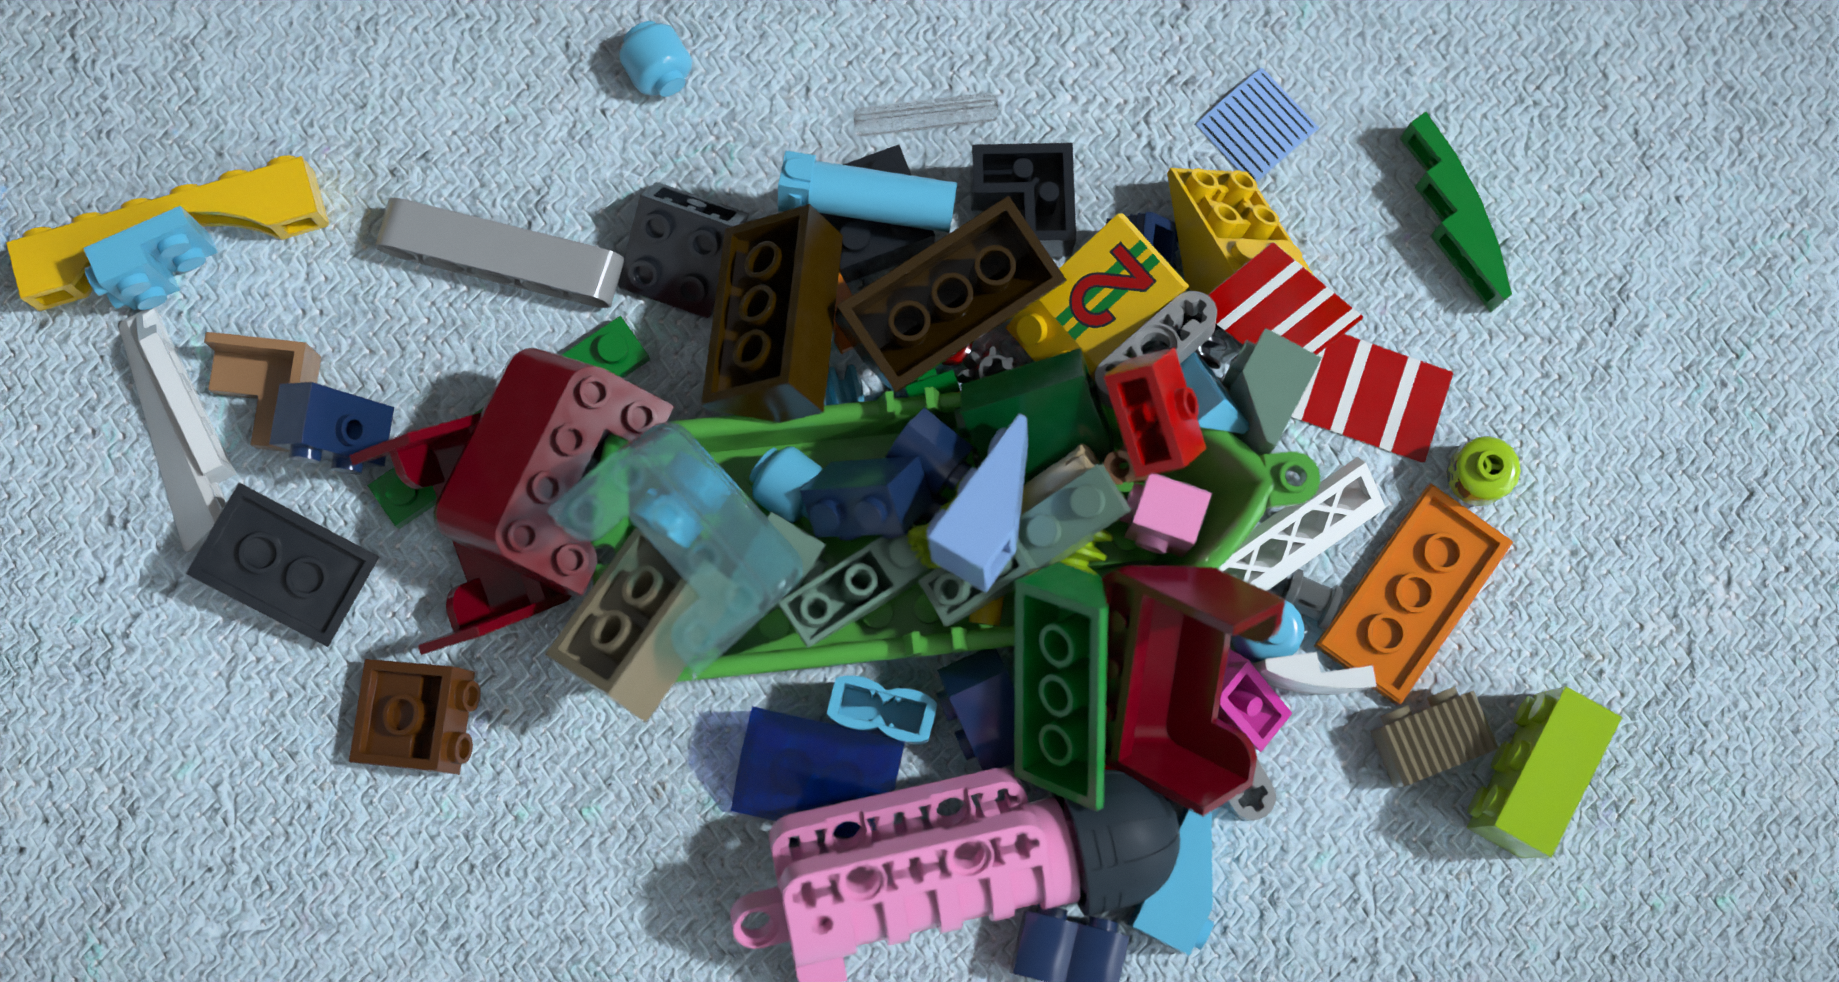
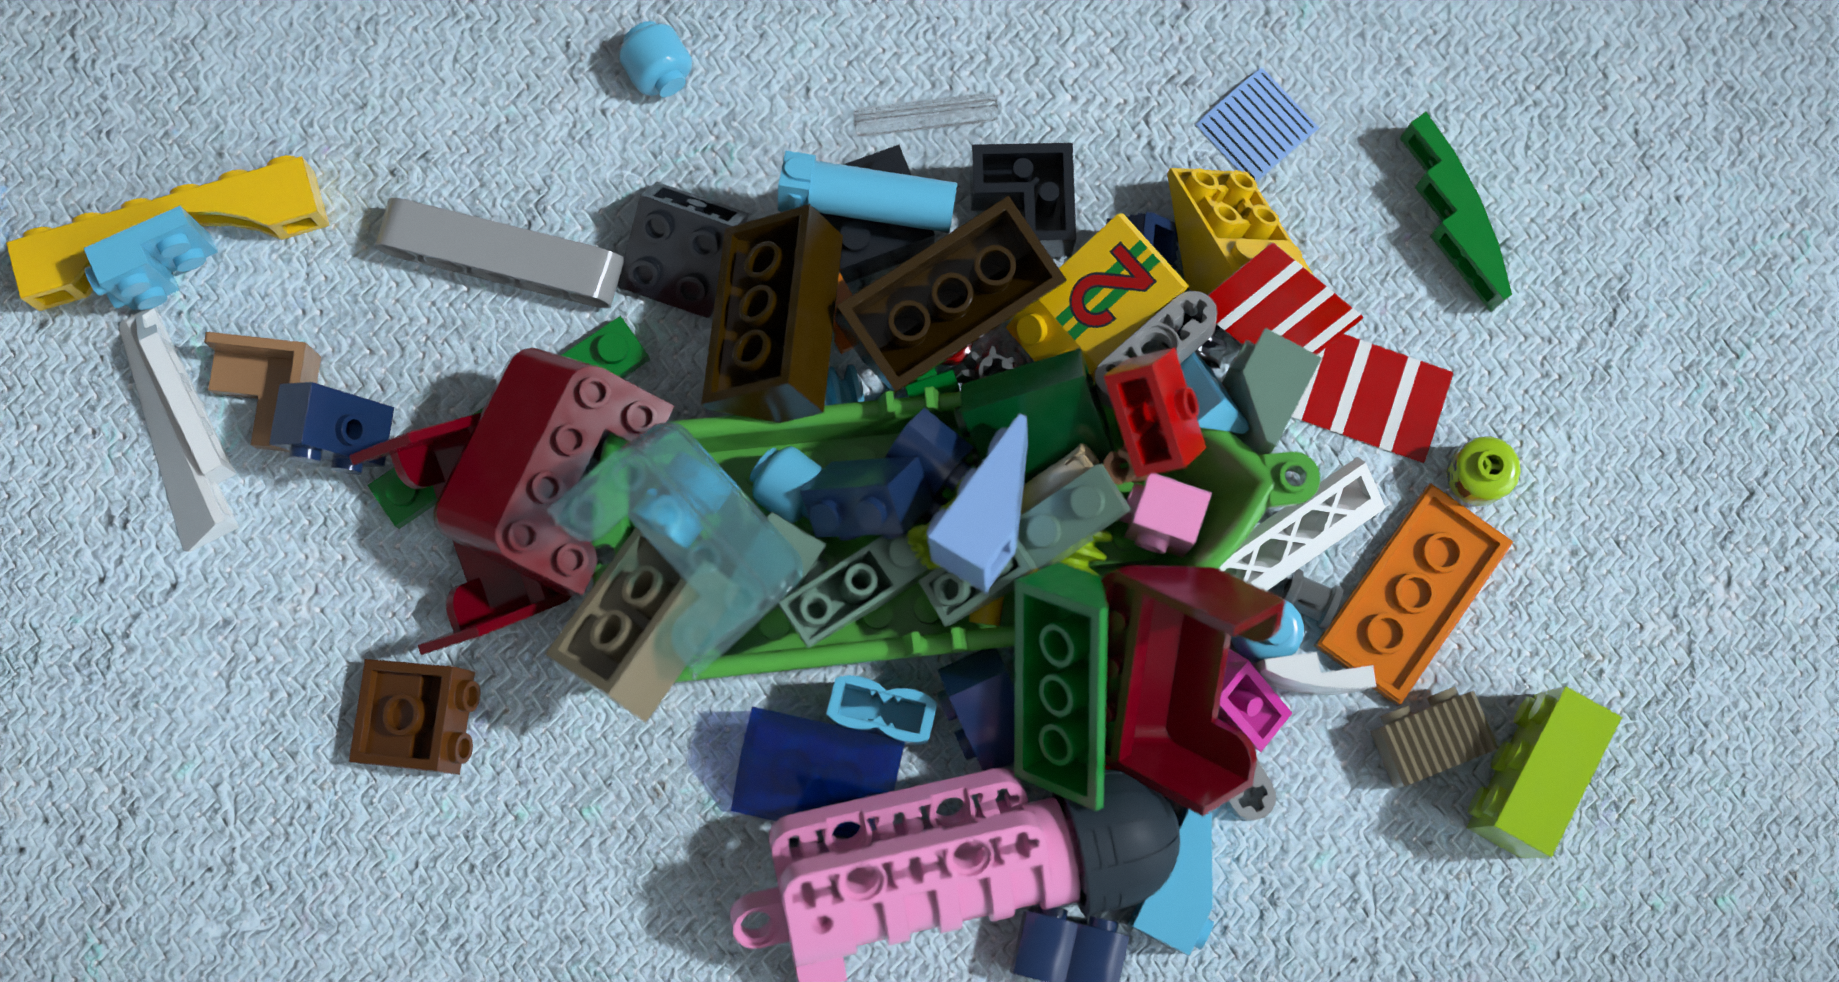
(282, 564): black plate -> none

